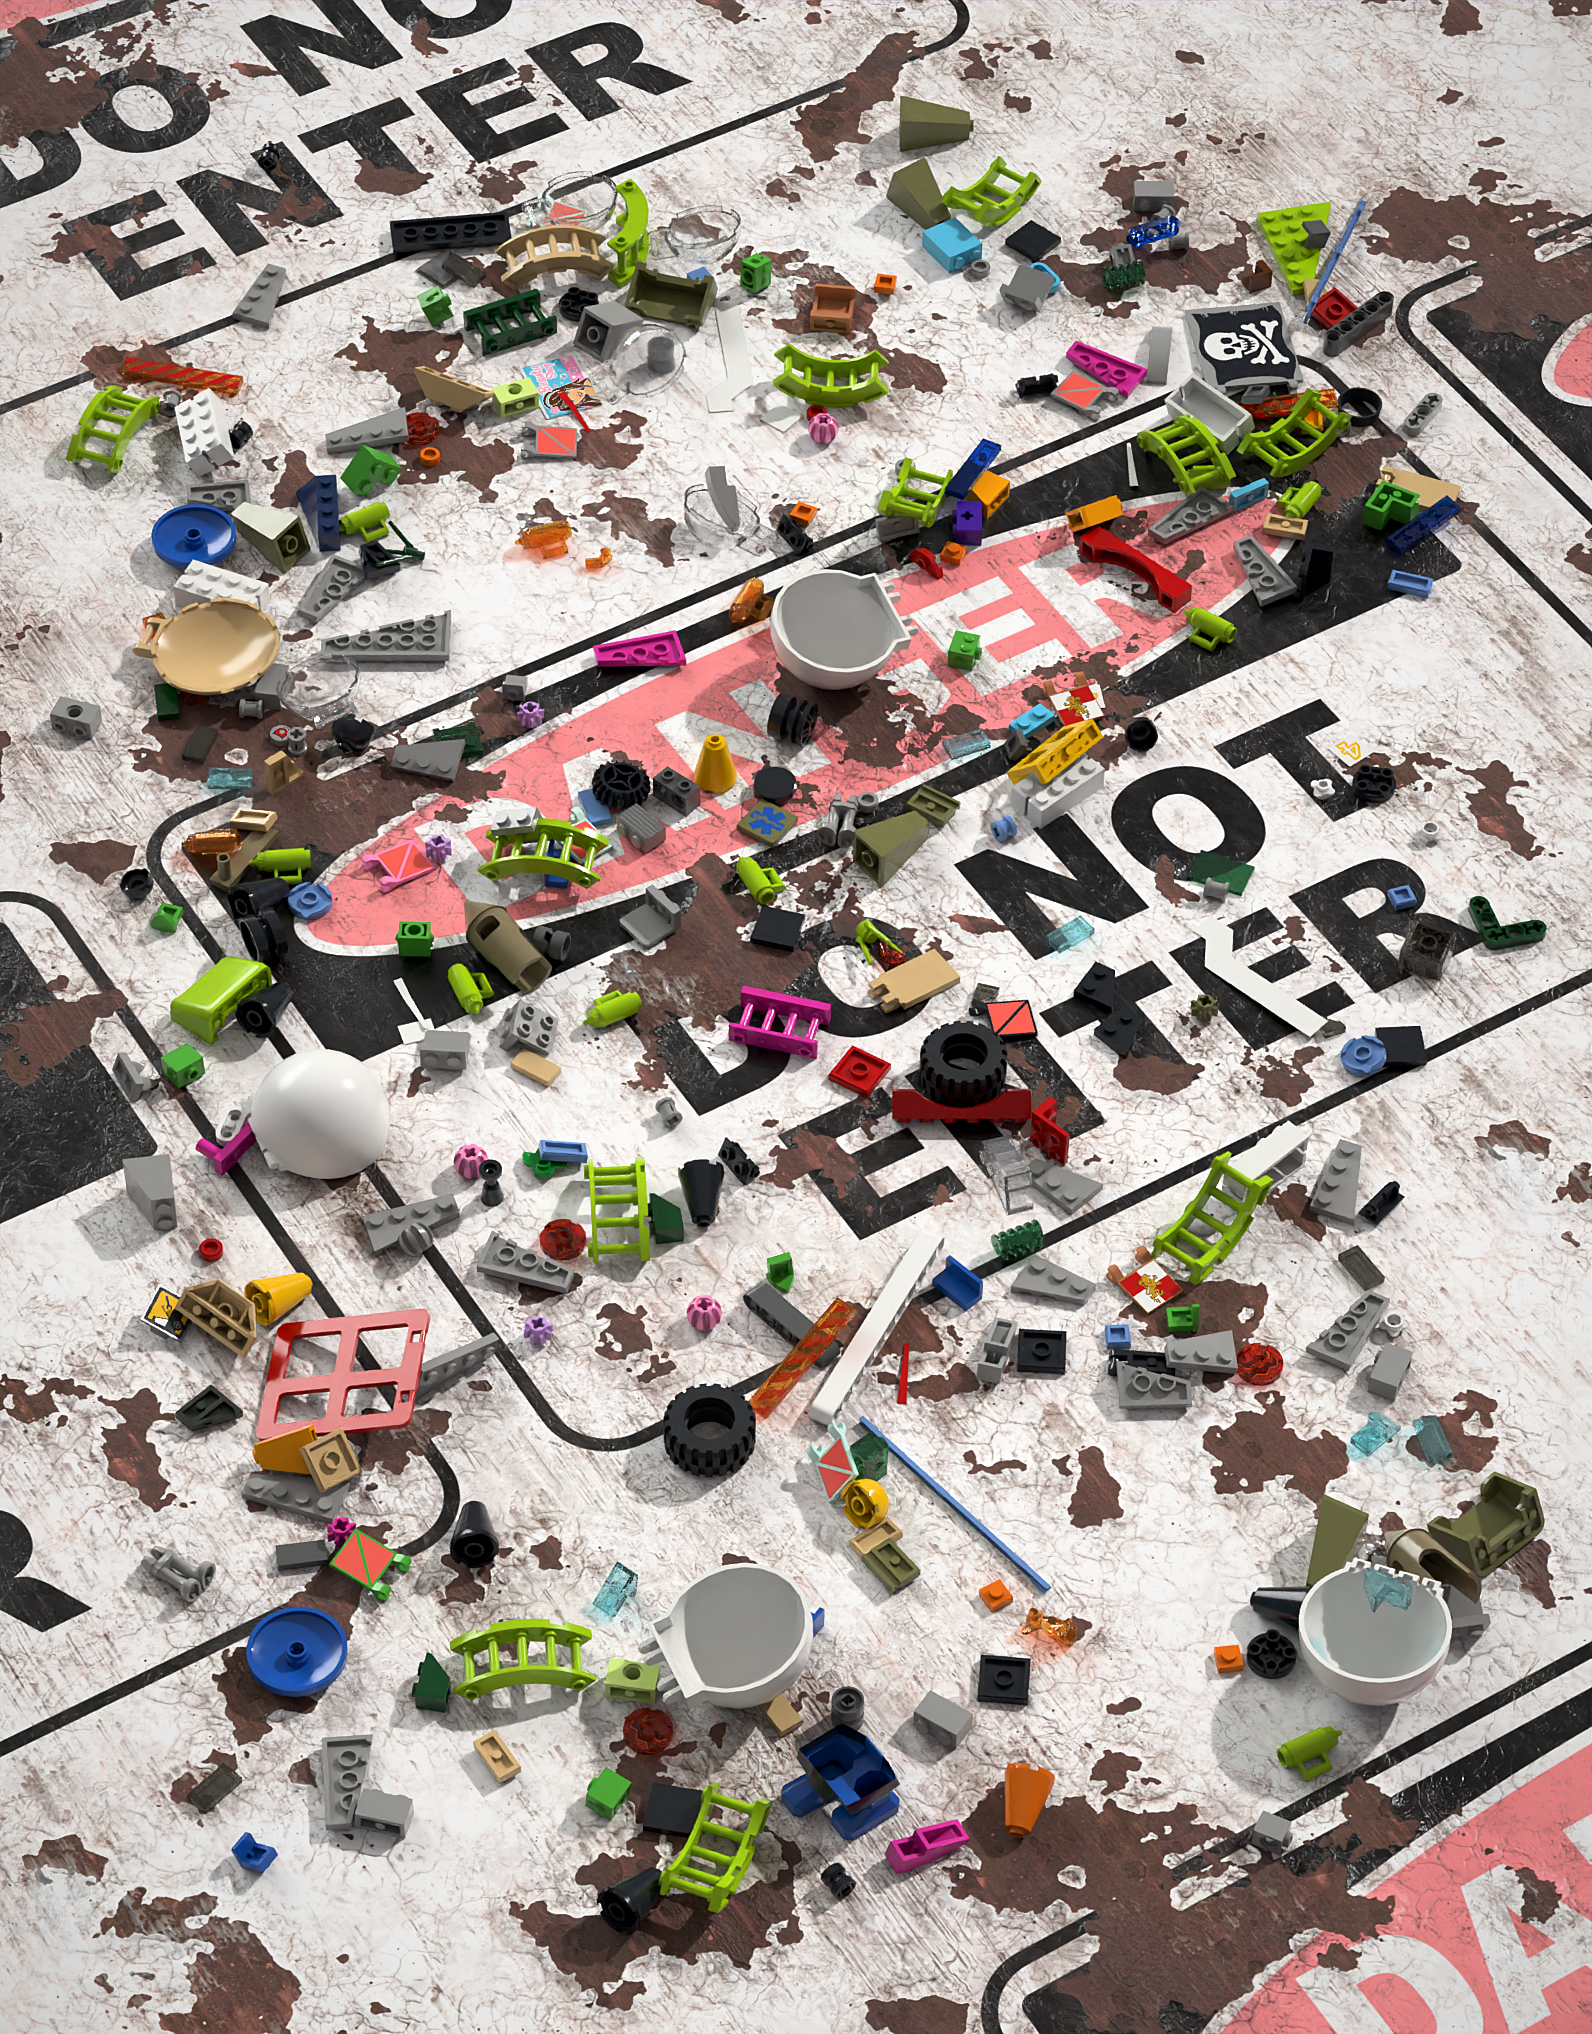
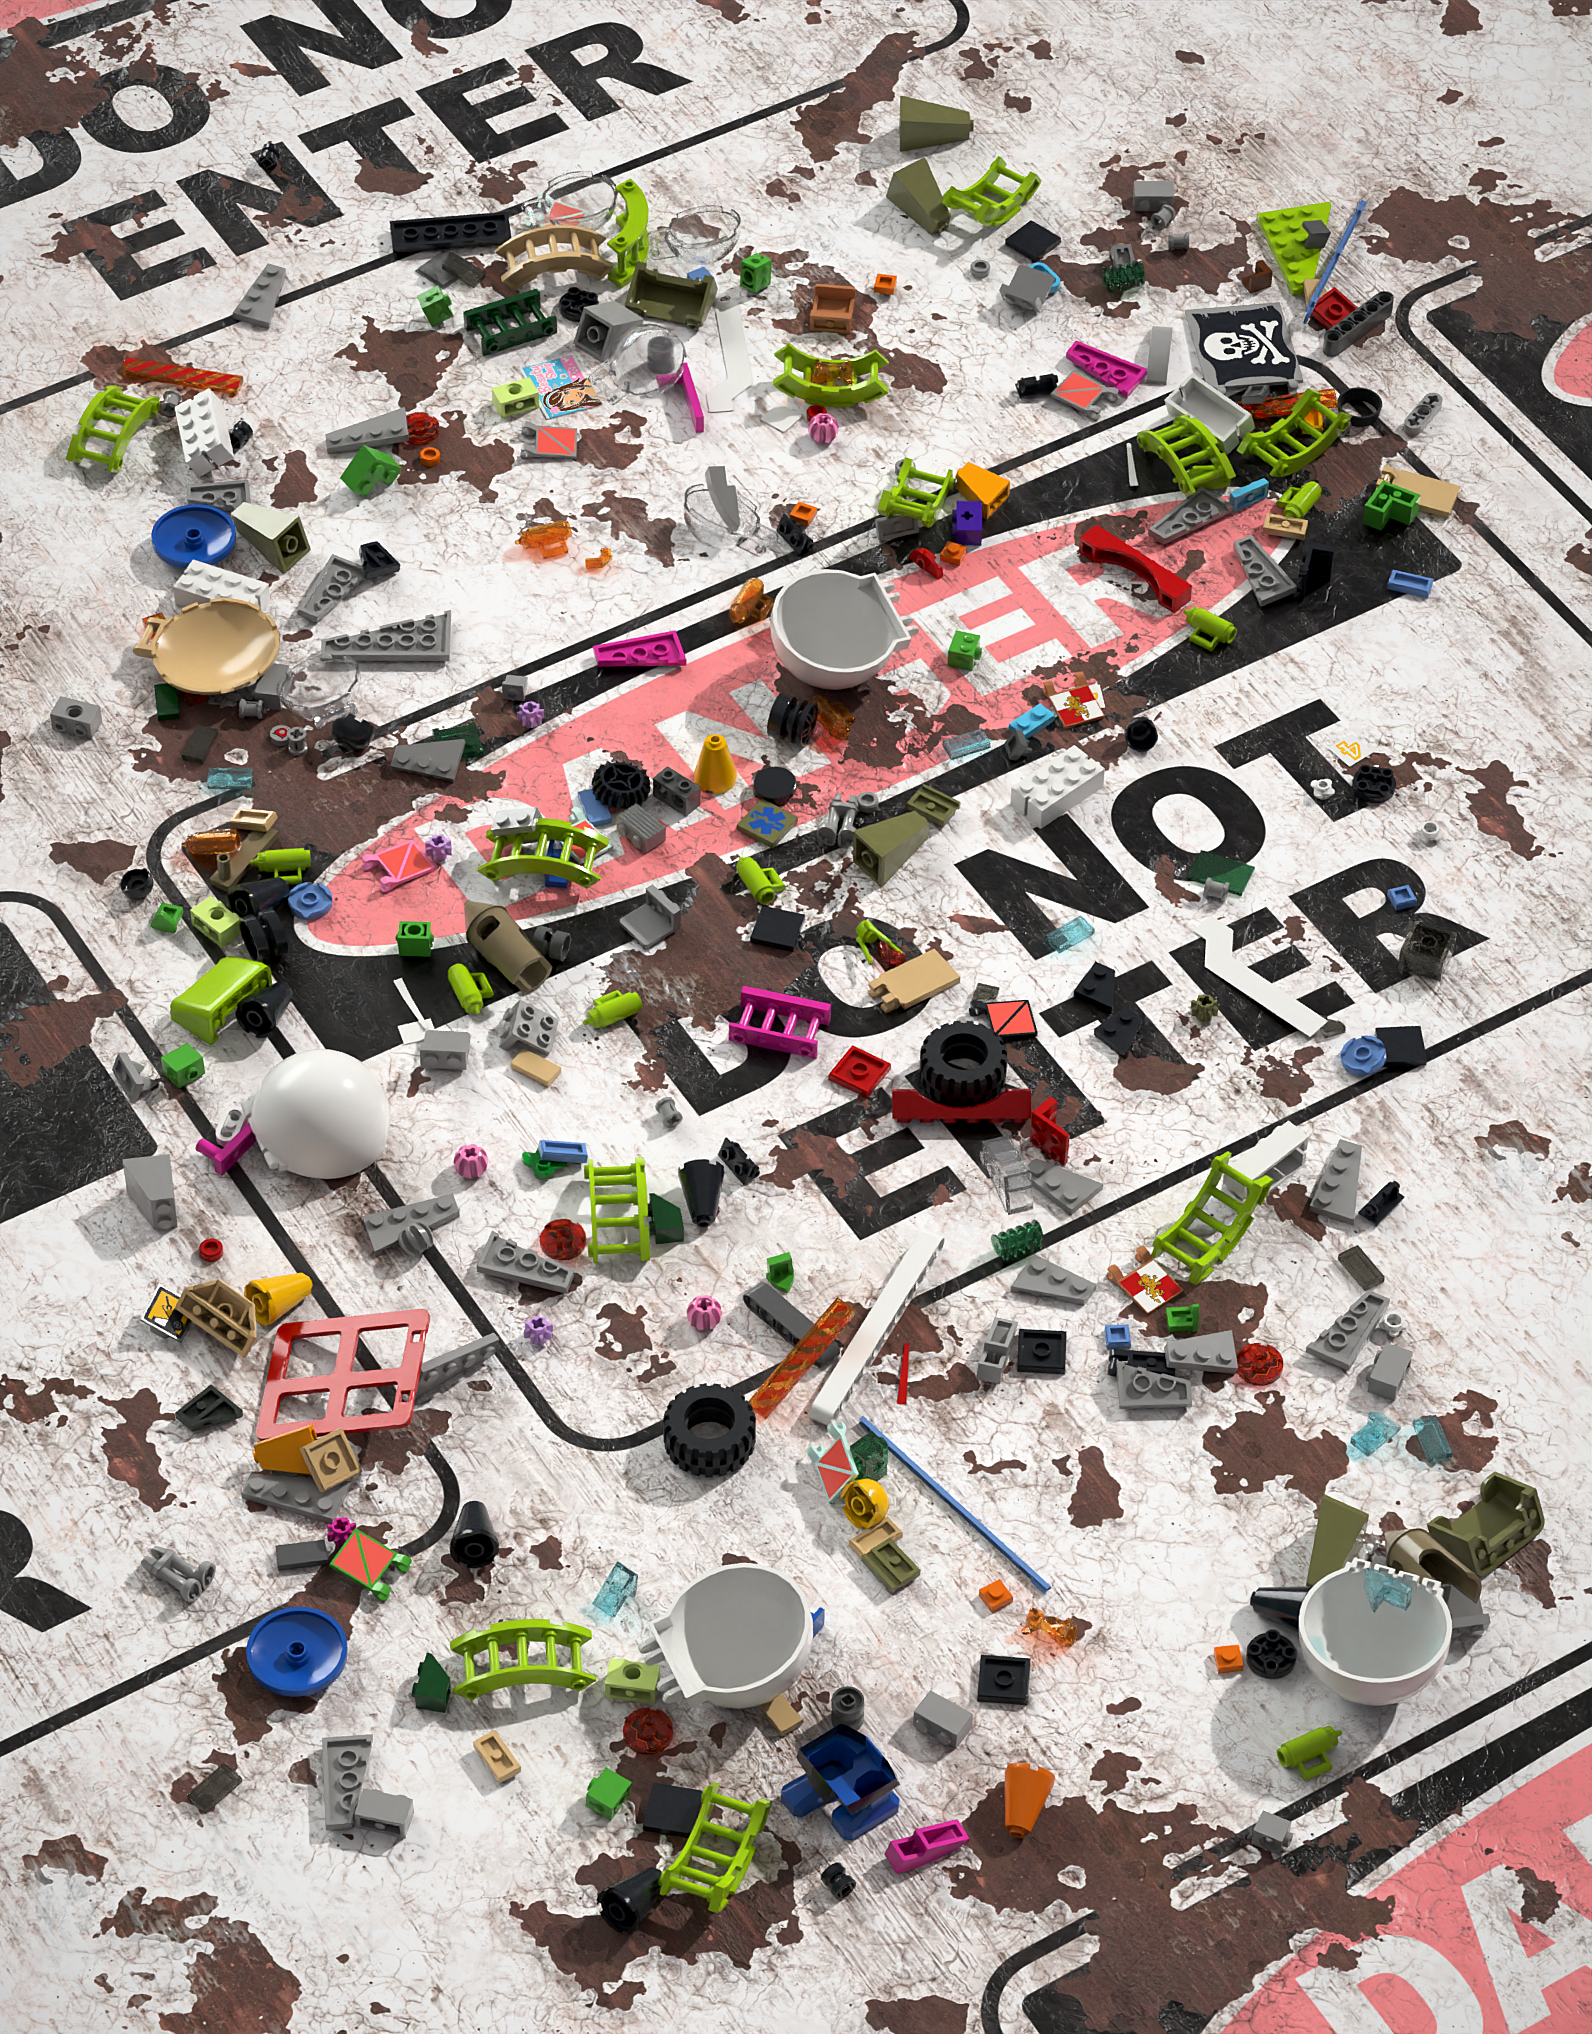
(215, 921): none -> yellowish green brick
(252, 1854): blue bracket -> none
(281, 772): tan wing -> none
(320, 506): dark blue wedge -> none
(366, 518): lime piece -> none
(408, 553): dark green plant -> none
(450, 390): tan wedge -> none
(491, 1192): black piece -> none
(568, 401): red sticker -> none
(691, 399): none -> dark pink piece
(828, 372): none -> clear orange animal
(833, 717): none -> clear orange piece
(952, 244): medium azure brick -> none
(959, 1284): blue panel -> none
(972, 469): clear blue tile -> none
(1003, 828): medium blue wheel -> none
(1055, 756): yellow window -> none
(1094, 513): light orange slope -> none
(1160, 225): clear blue beam -> none
(1423, 525): clear blue tile -> none
(1534, 928): dark green beam -> none

